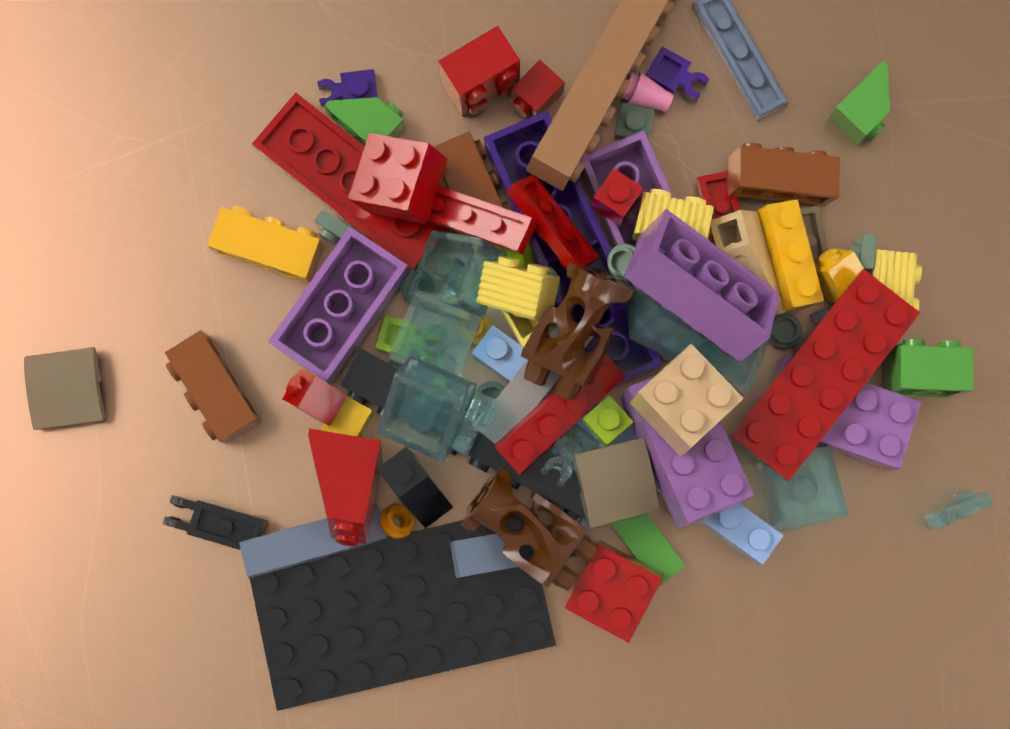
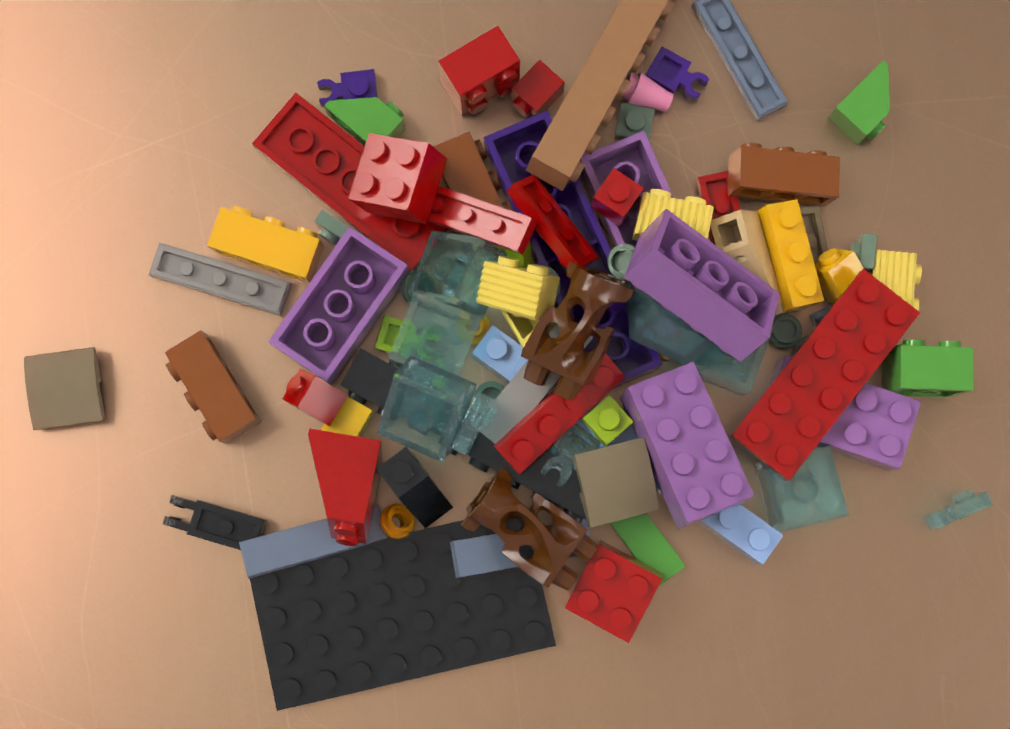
(220, 279): none -> light grey tile
(686, 400): tan brick -> none

